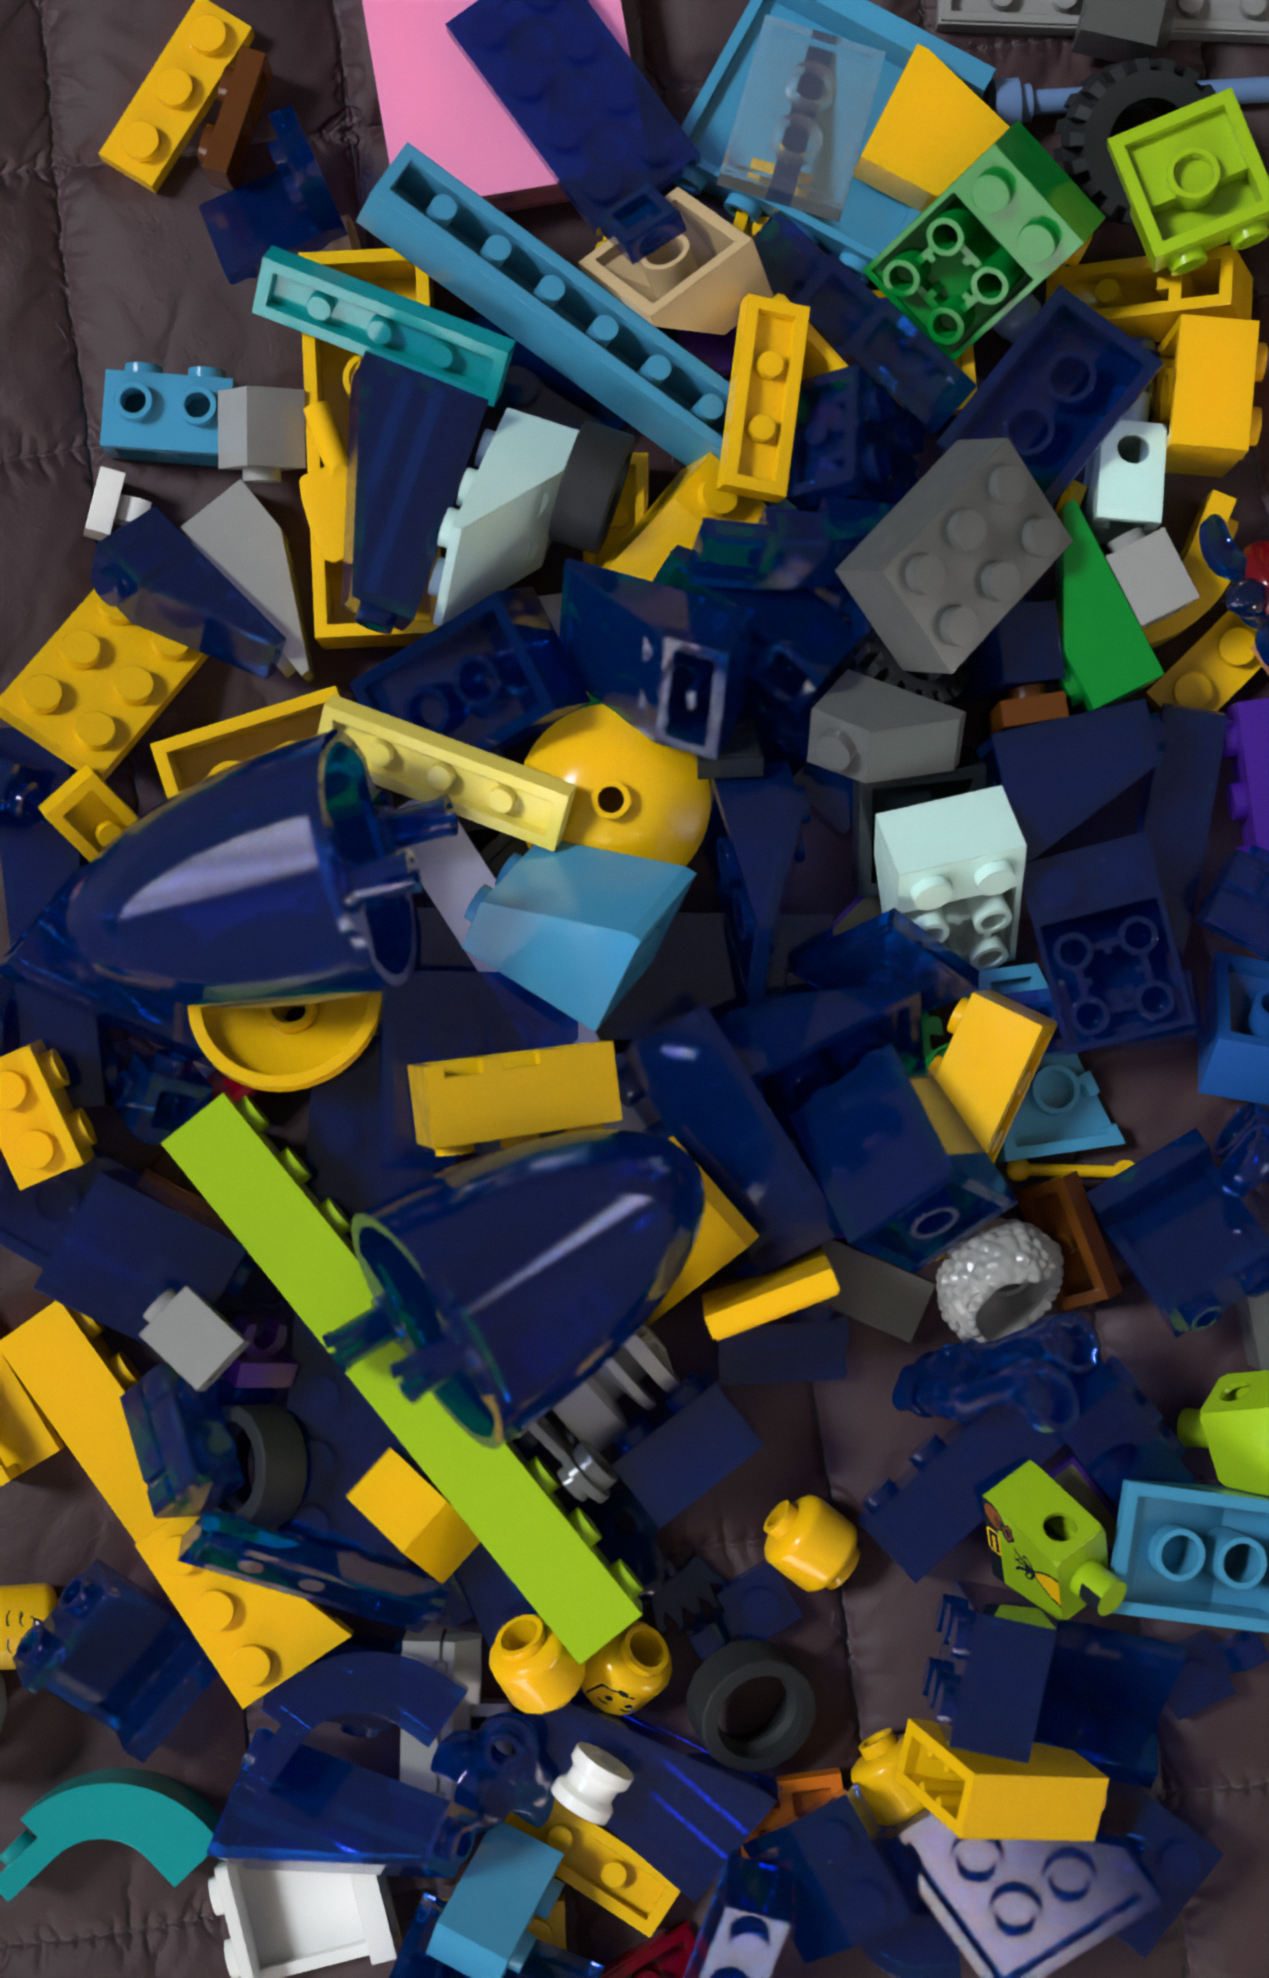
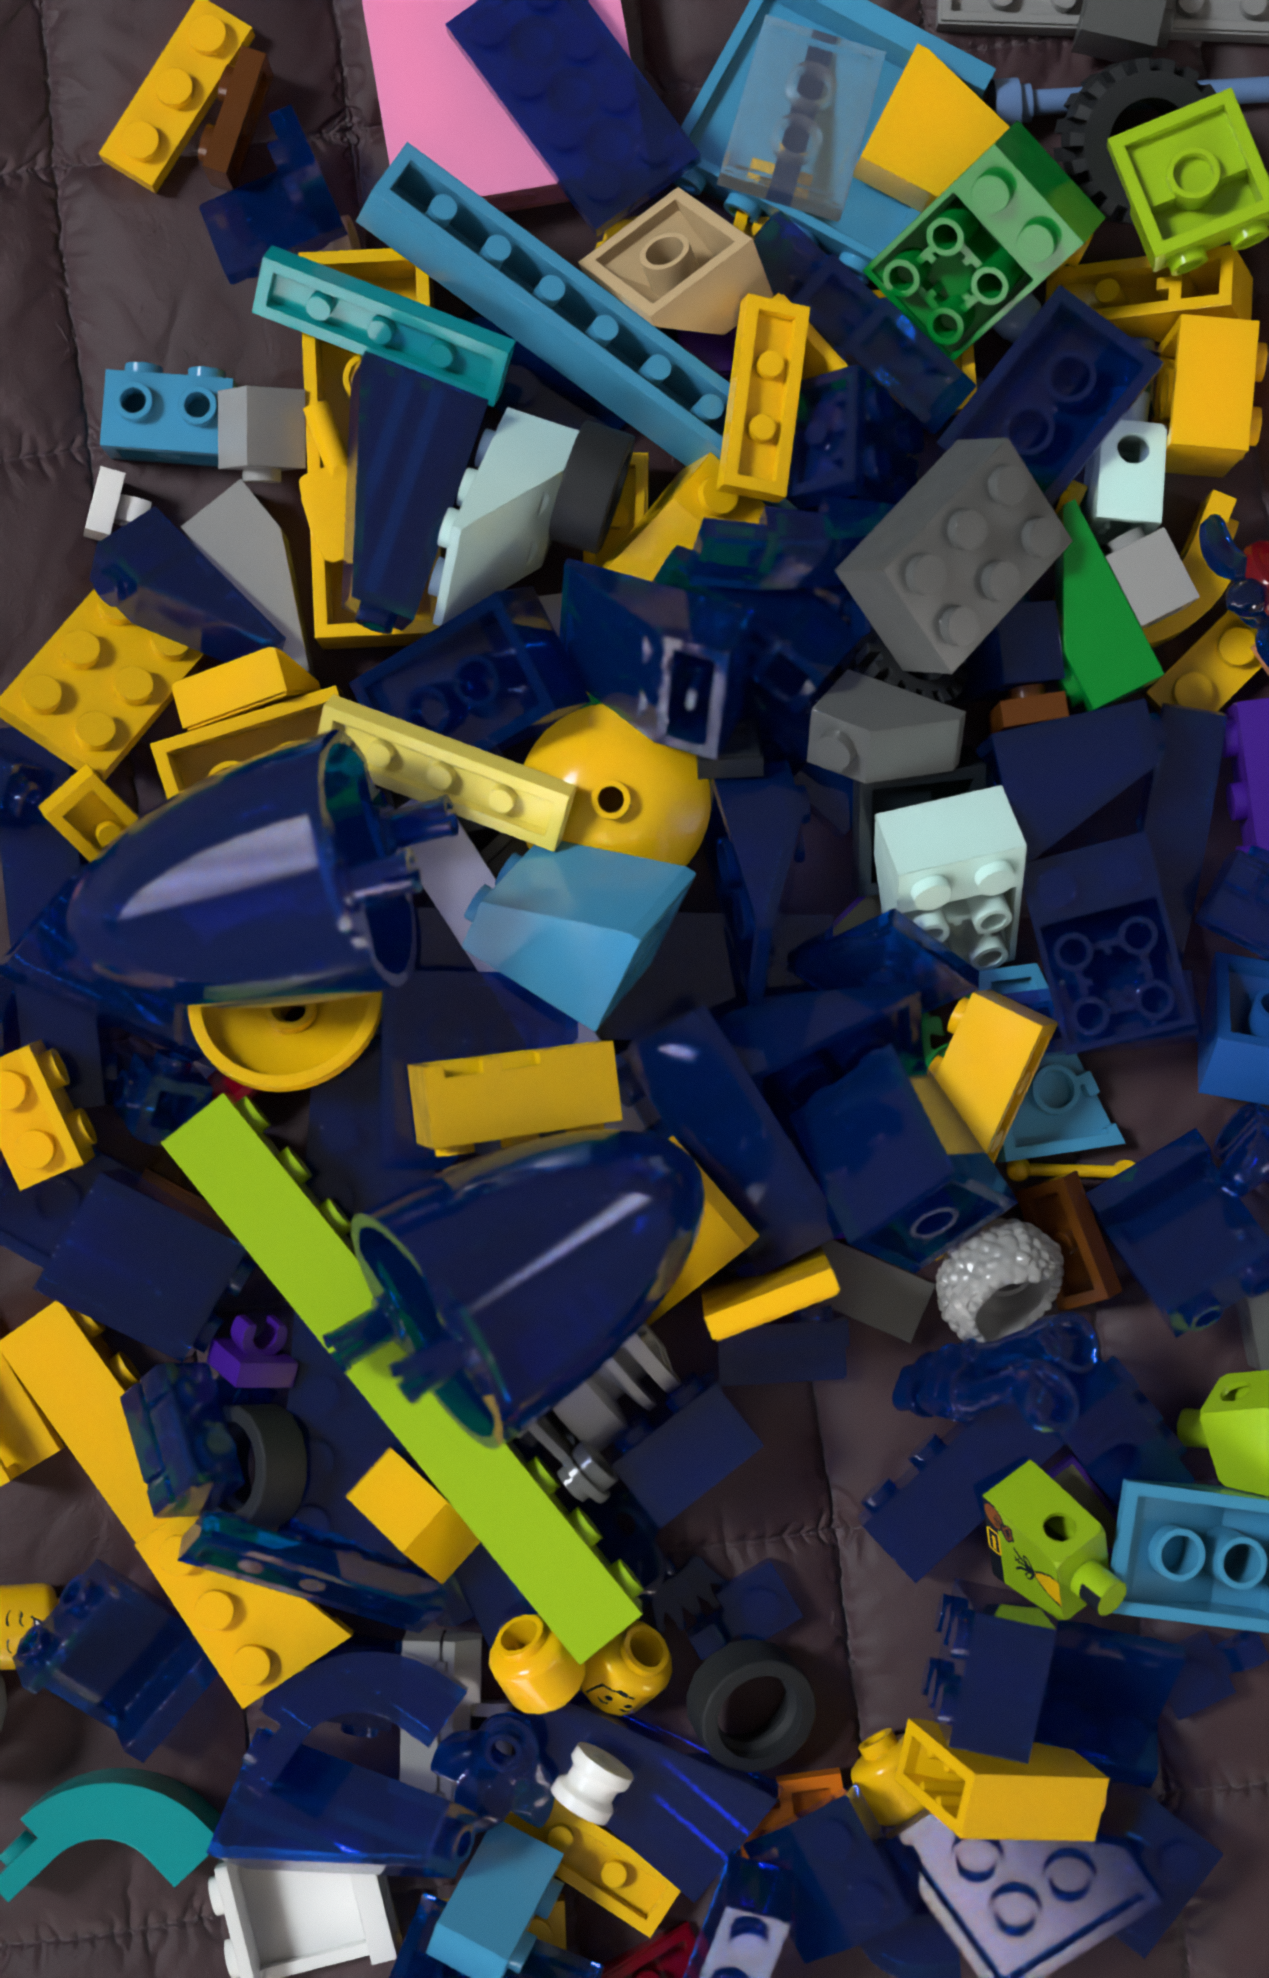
(192, 1336): light grey brick -> none
(240, 687): none -> yellow slope
(641, 223): clear blue tile -> none
(811, 1543): yellow head -> none

